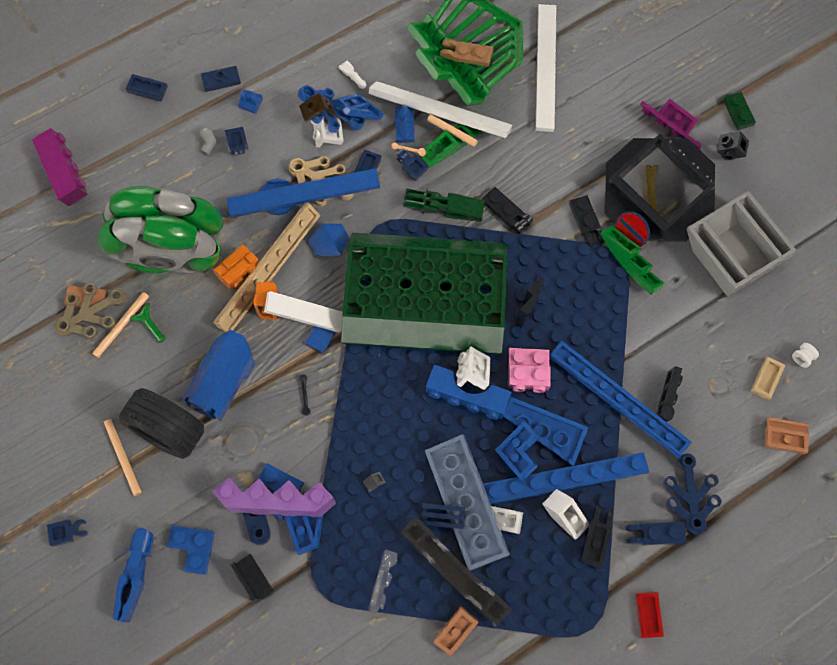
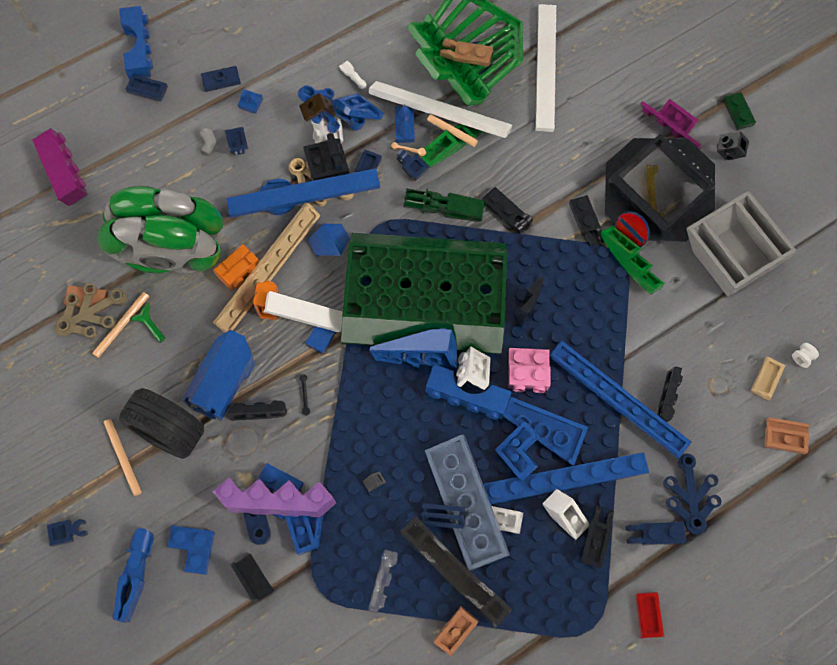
(134, 24): none -> blue arch
(257, 411): none -> black hinge
(326, 158): none -> black plate
(423, 348): none -> blue wedge

